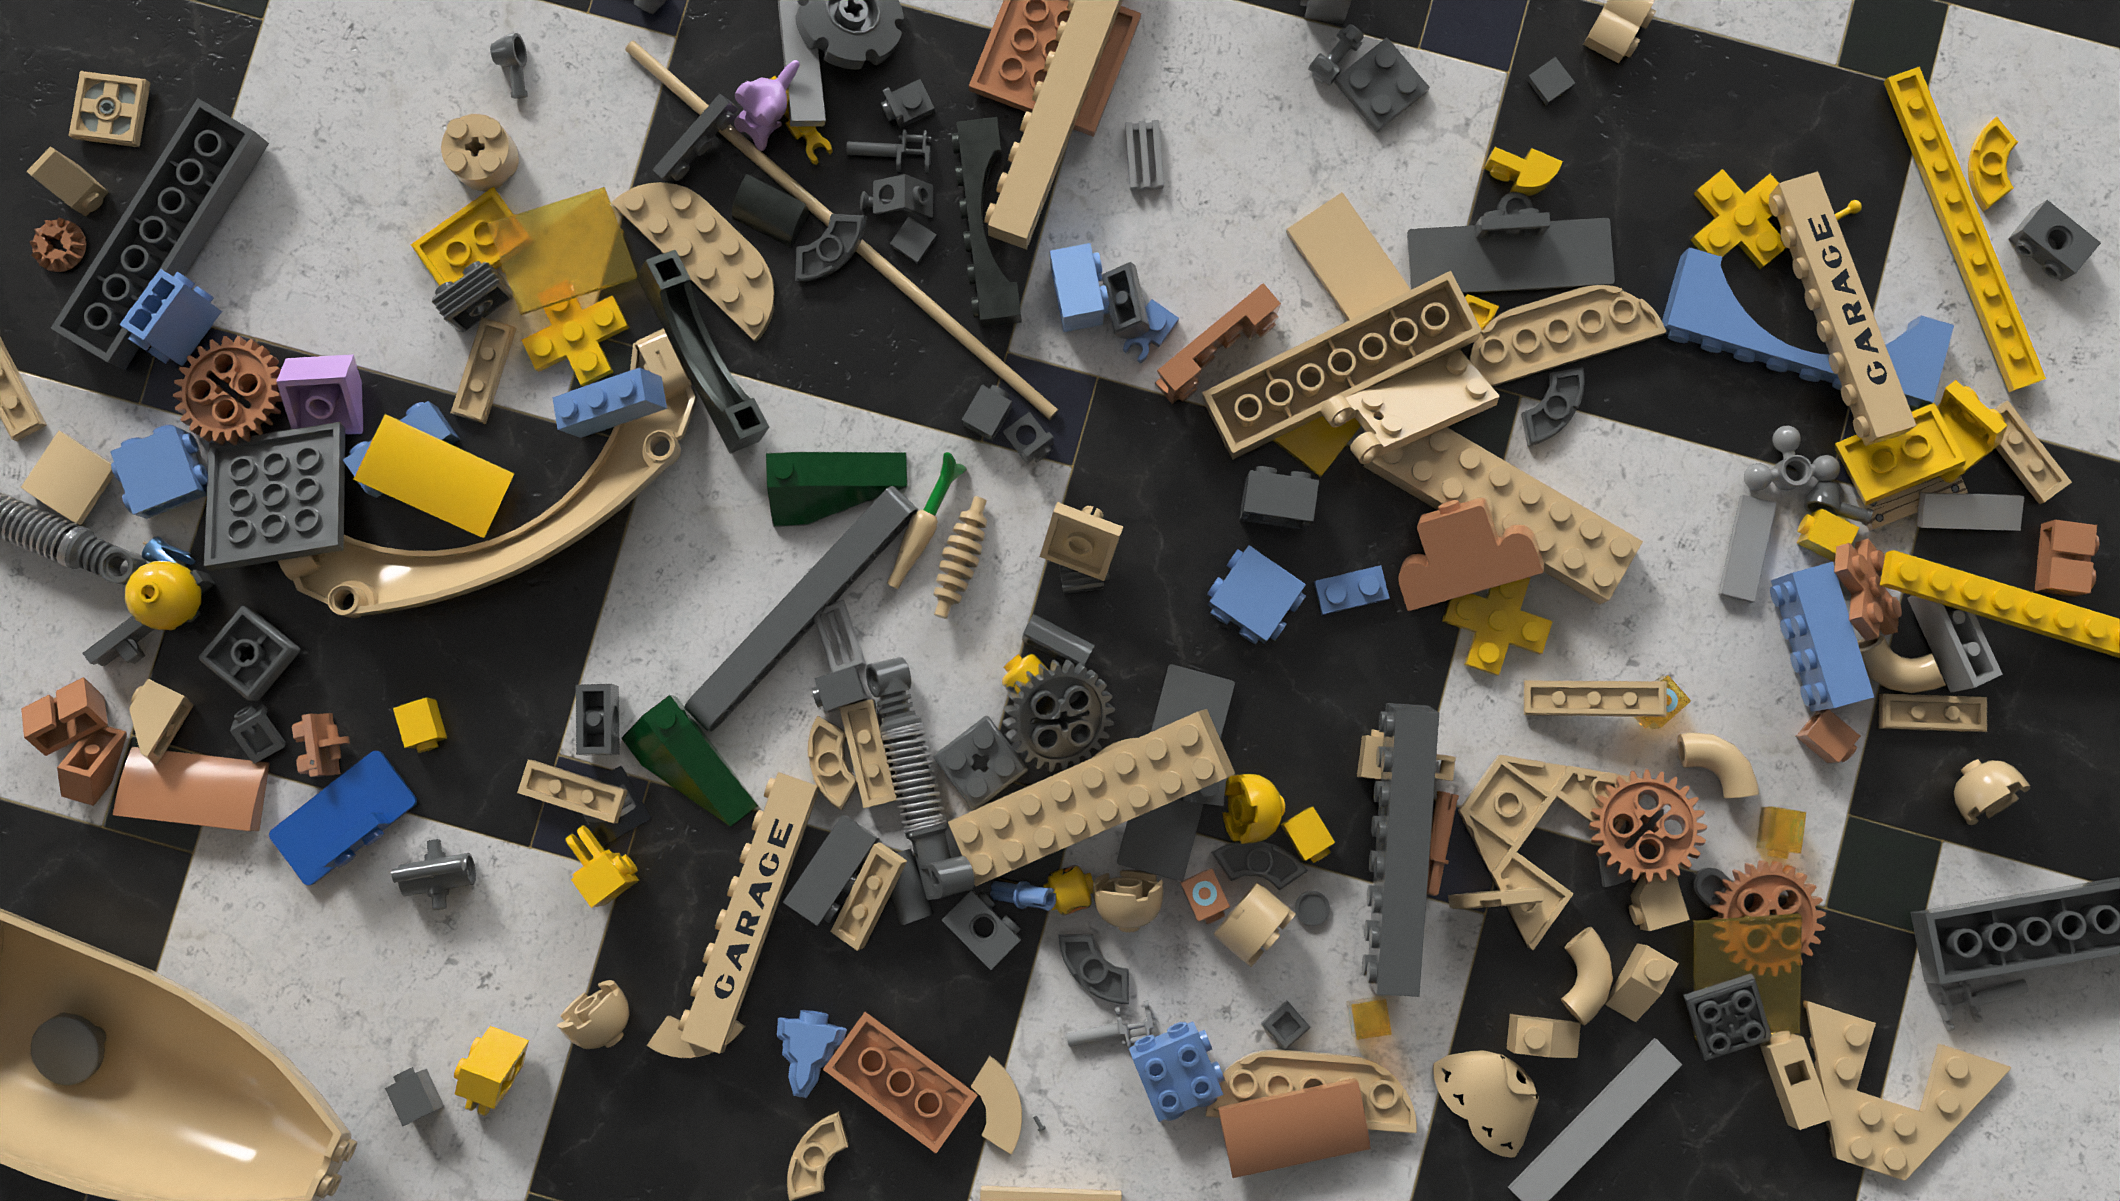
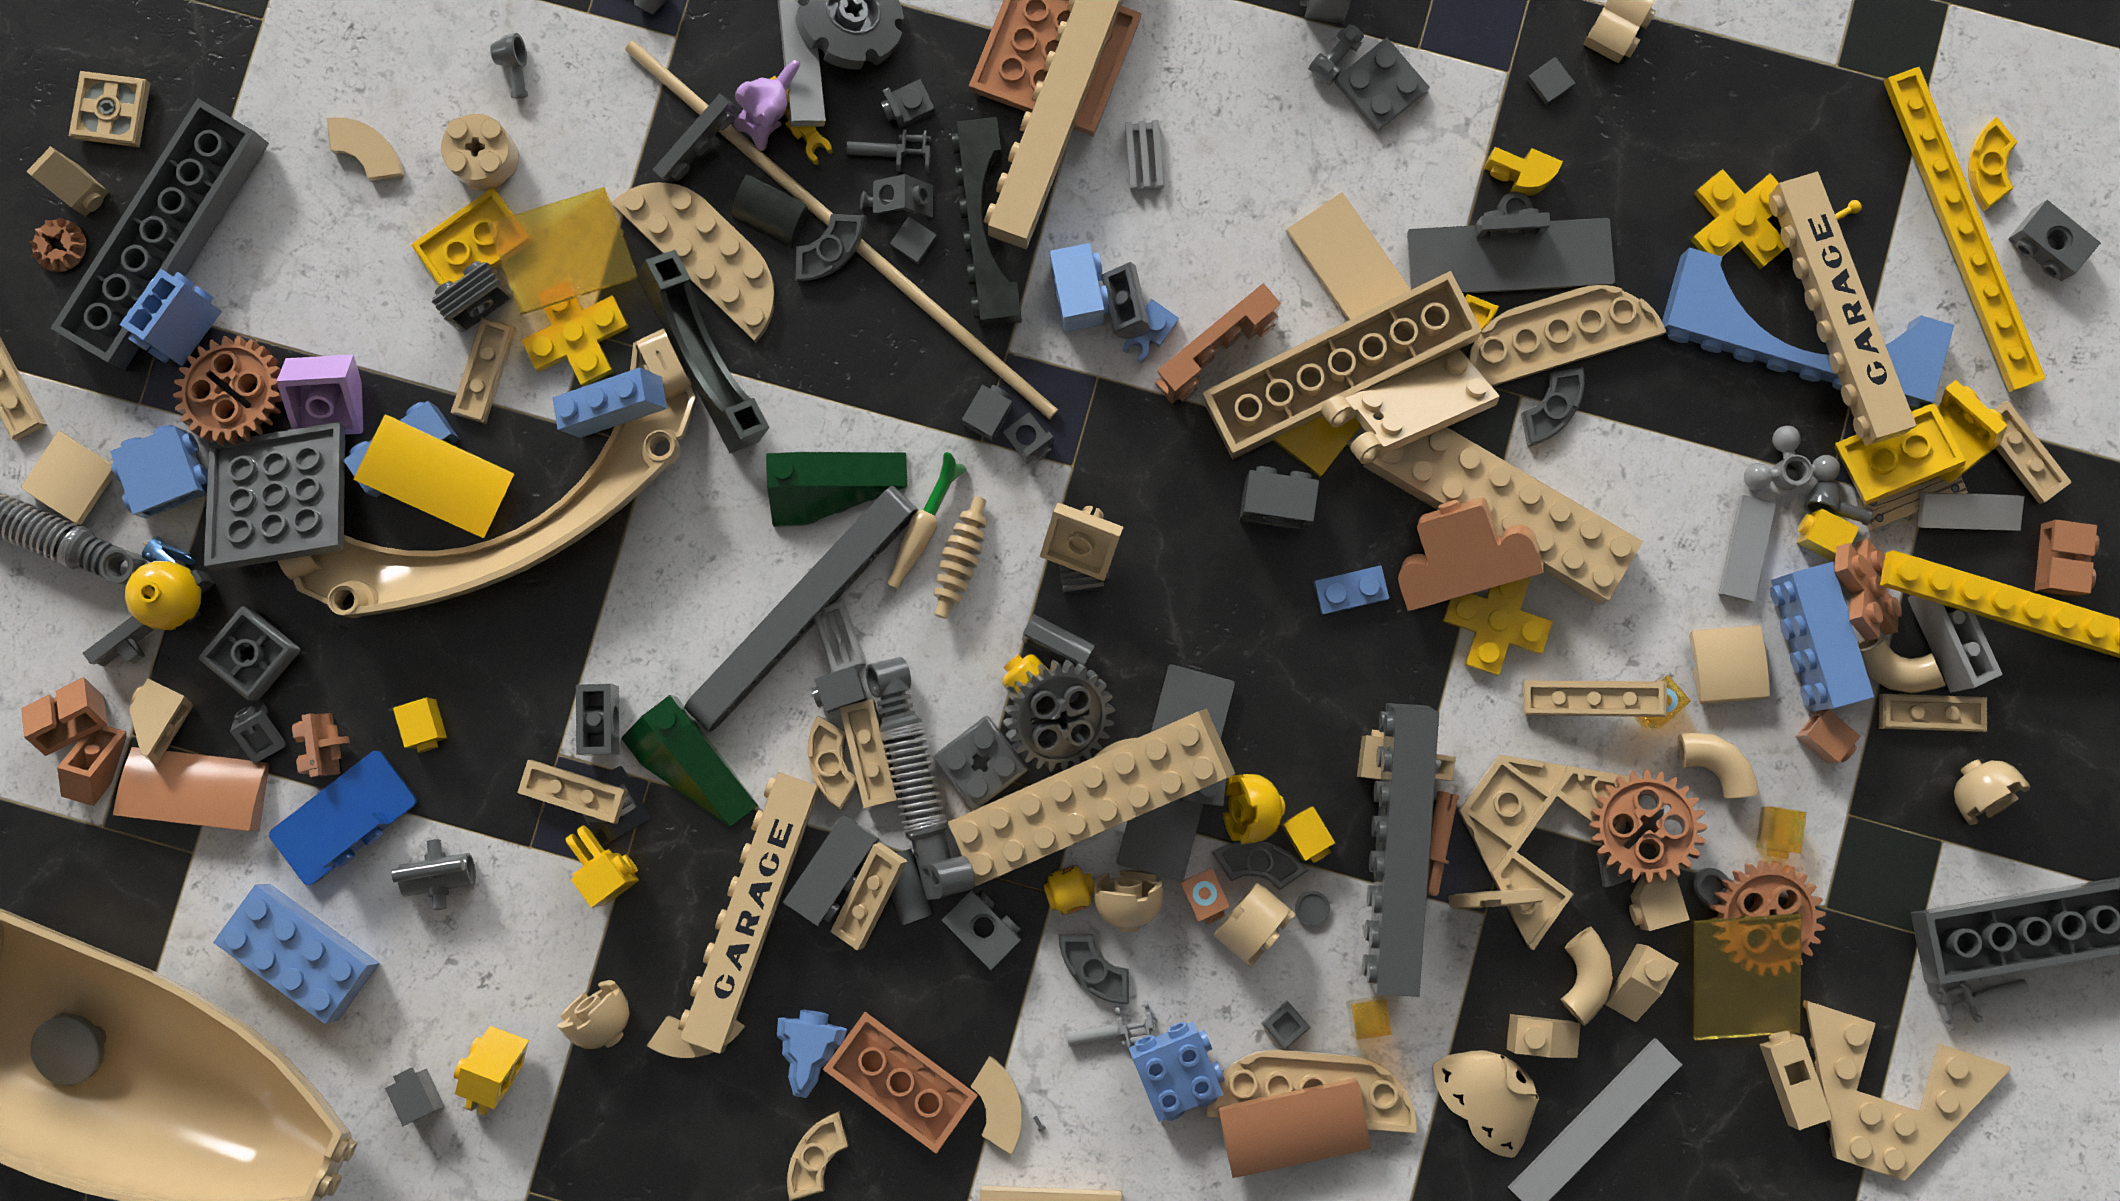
(296, 953): none -> medium blue brick
(366, 145): none -> tan tile
(1023, 895): medium blue axle -> none
(1255, 595): medium blue brick -> none
(1728, 1017): dark grey tile -> none
(1730, 664): none -> tan slope

